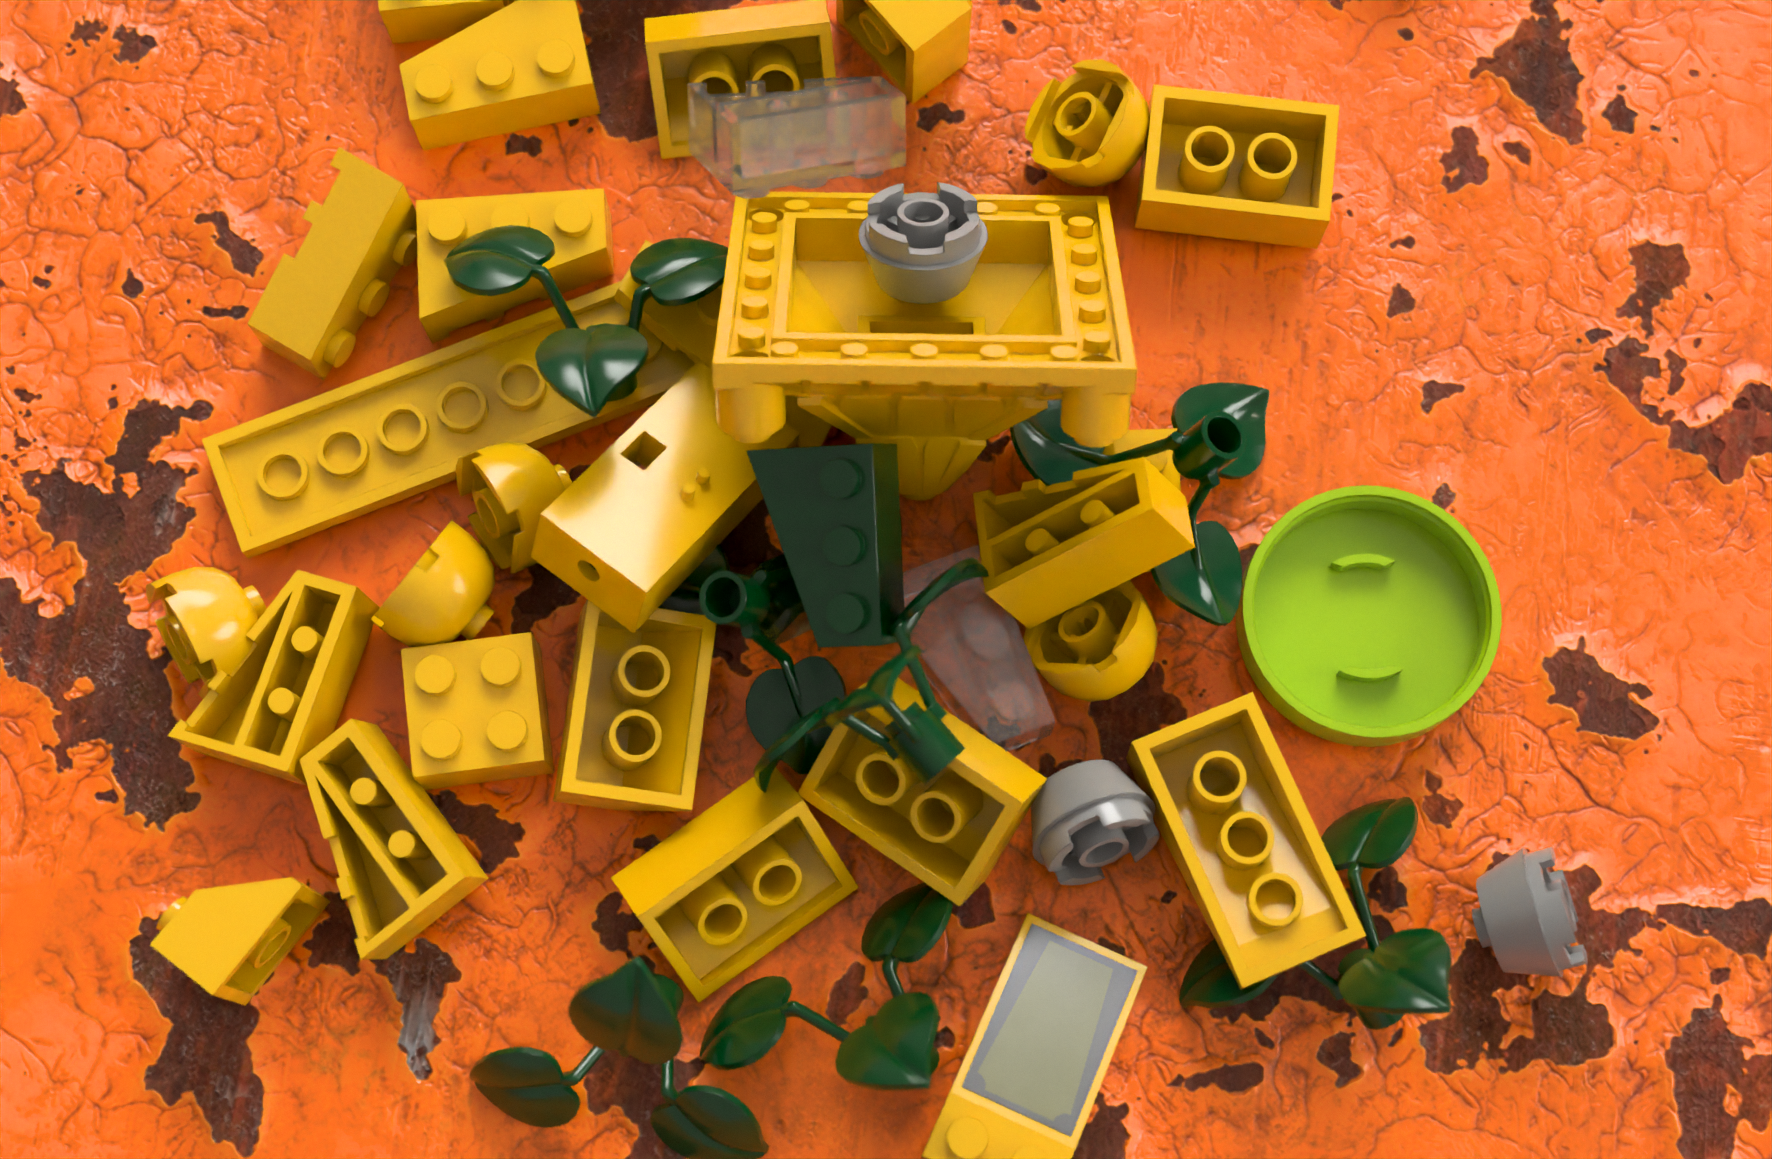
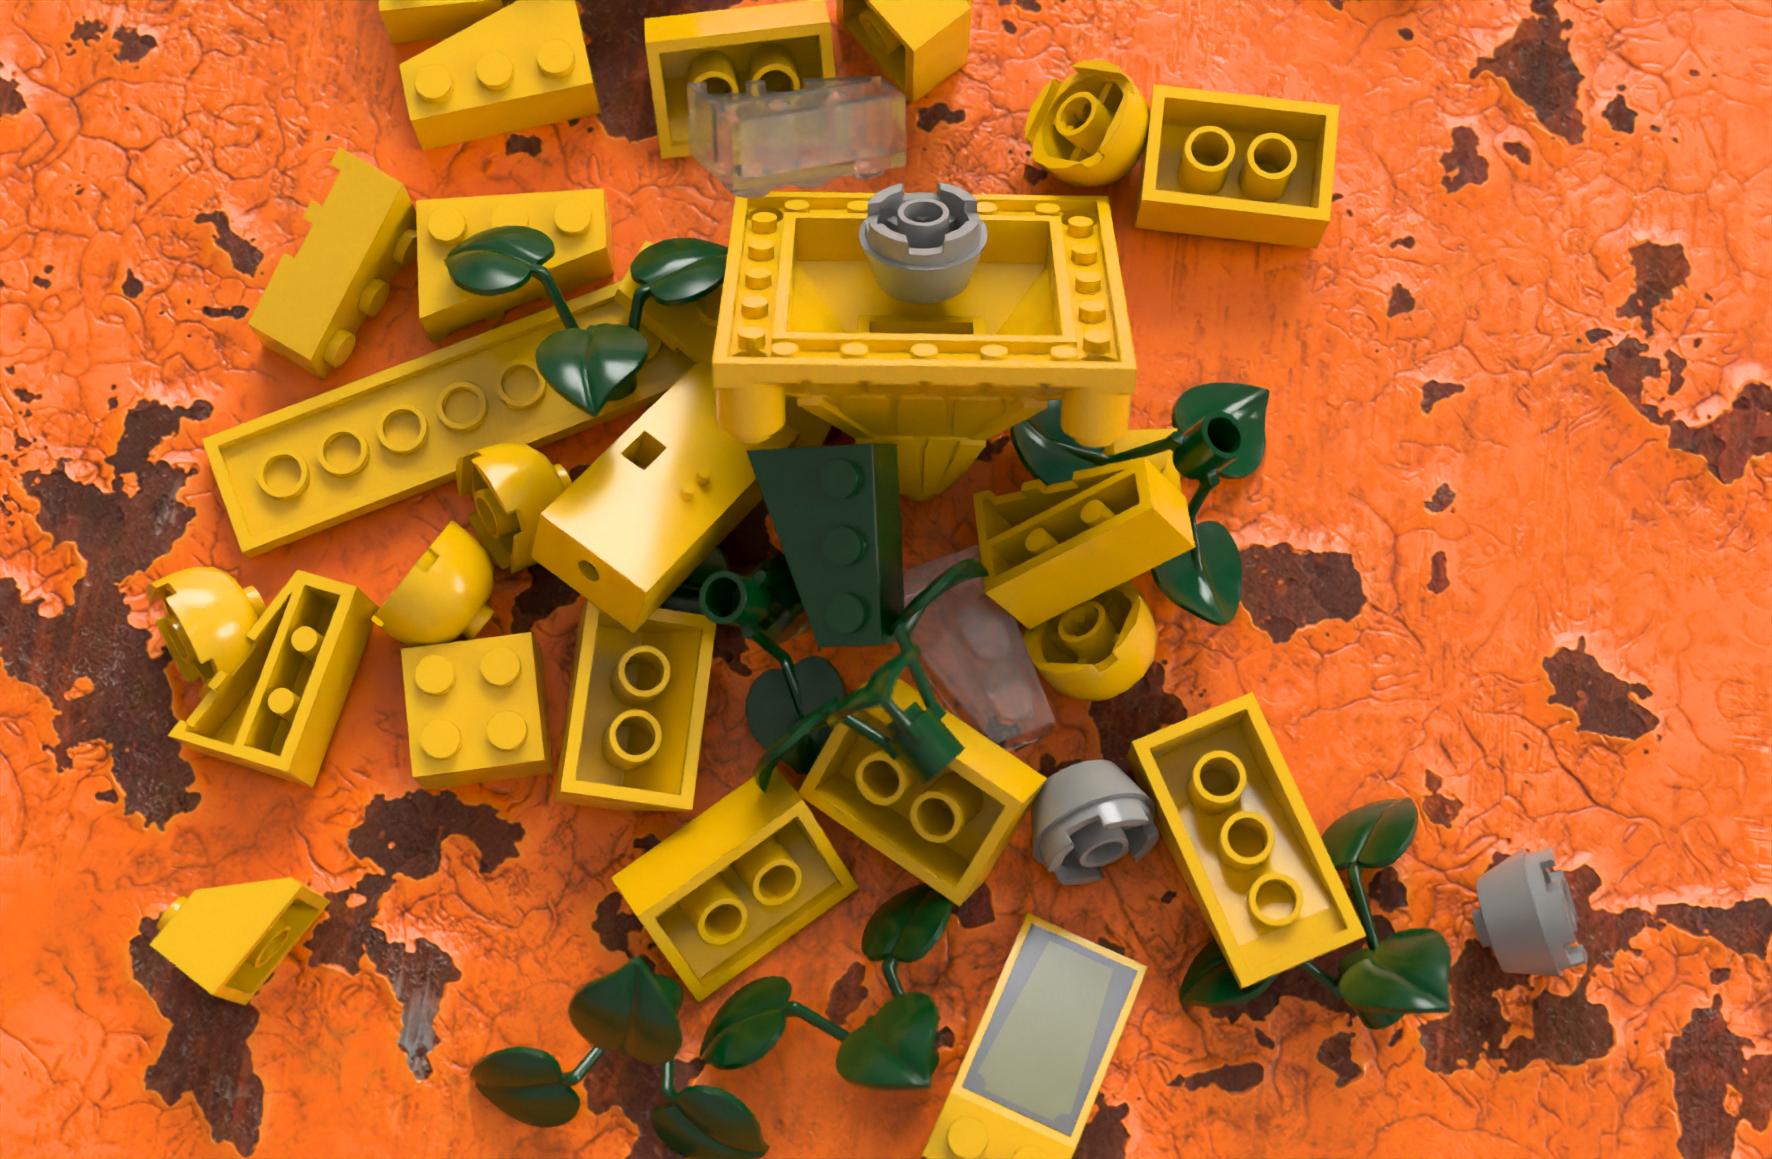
(387, 838): yellow wedge -> none
(1368, 616): lime piece -> none

